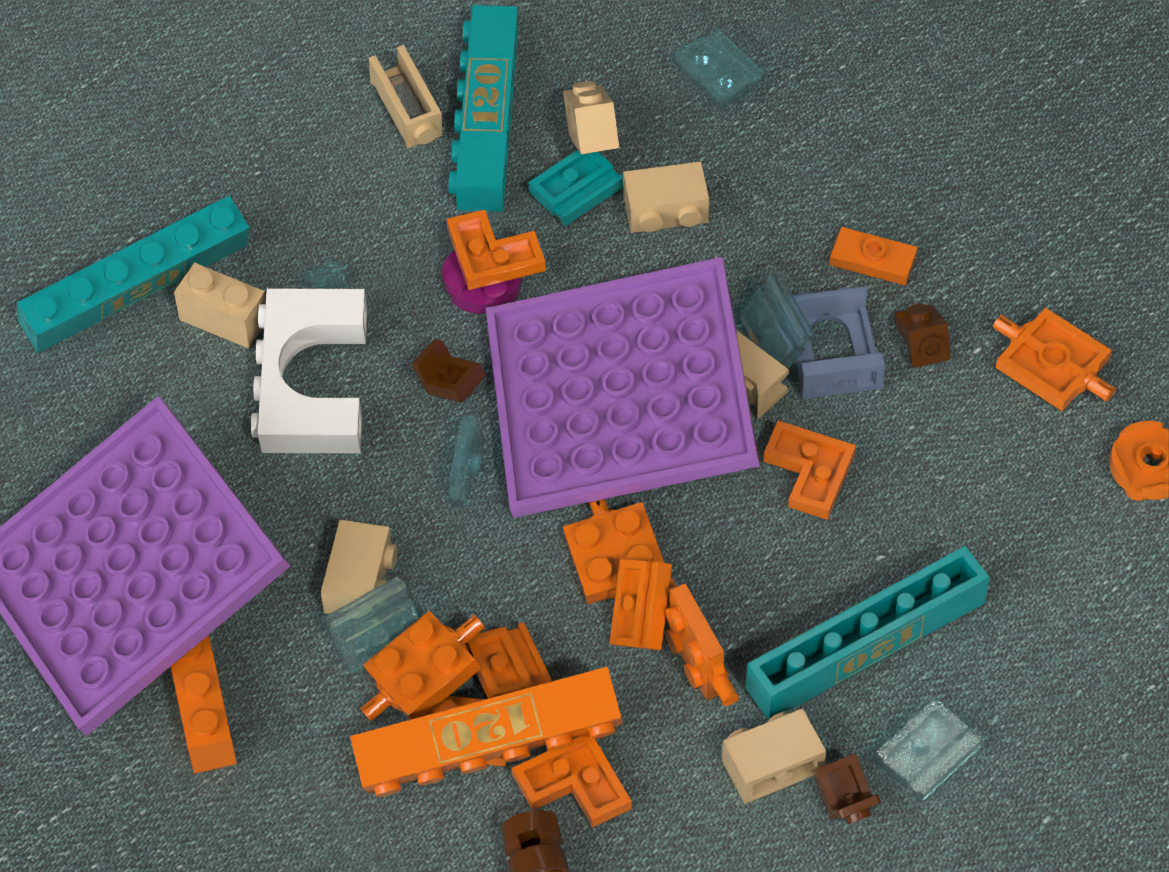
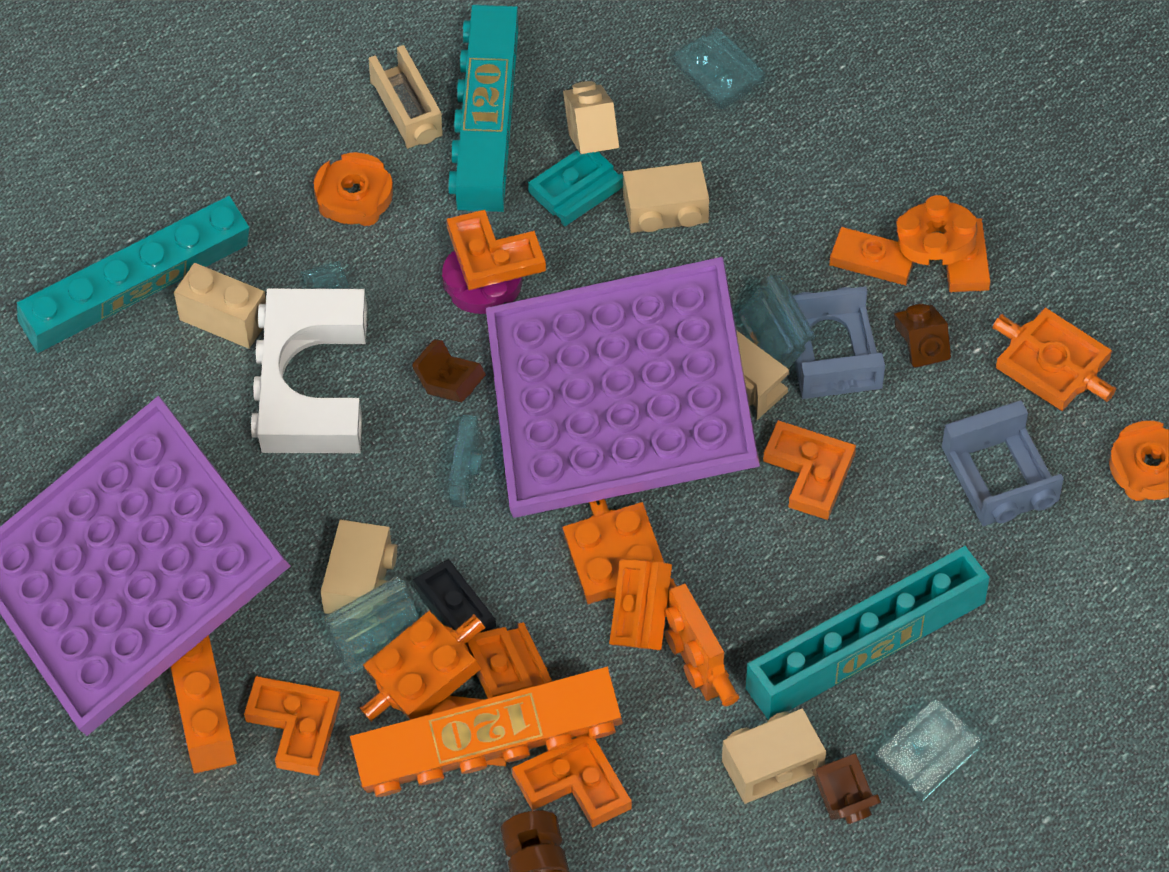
(303, 713): none -> orange plate
(357, 207): none -> orange plate
(451, 597): none -> black plate
(935, 215): none -> orange plate
(973, 270): none -> orange plate
(989, 429): none -> sand blue panel

